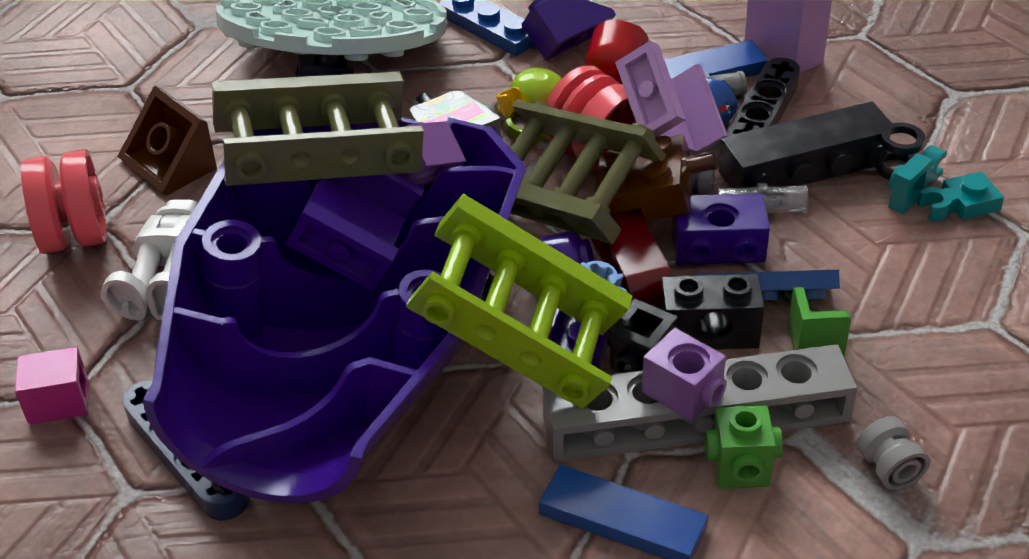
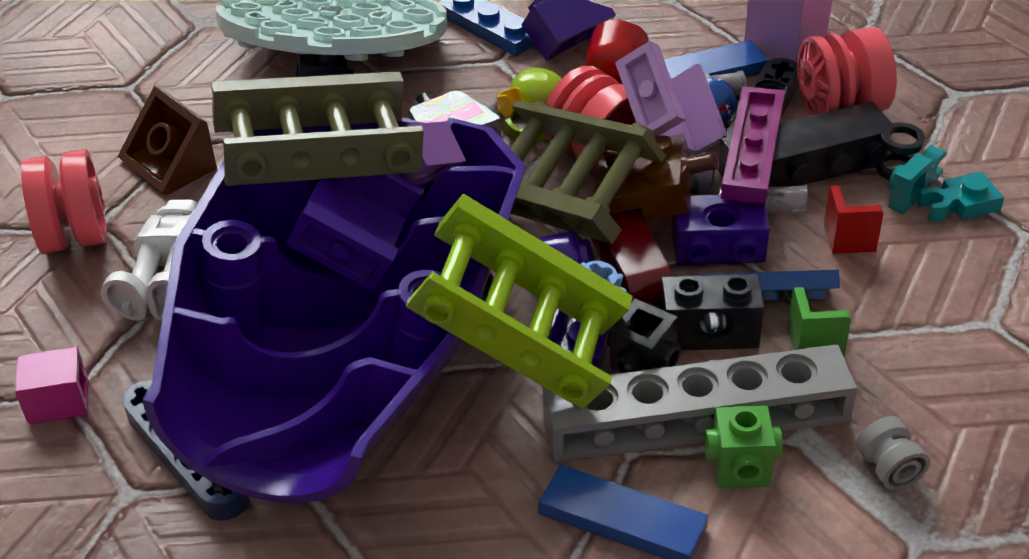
(684, 374): medium lavender brick -> none
(753, 145): none -> magenta plate
(846, 70): none -> coral wheel
(853, 227): none -> red panel

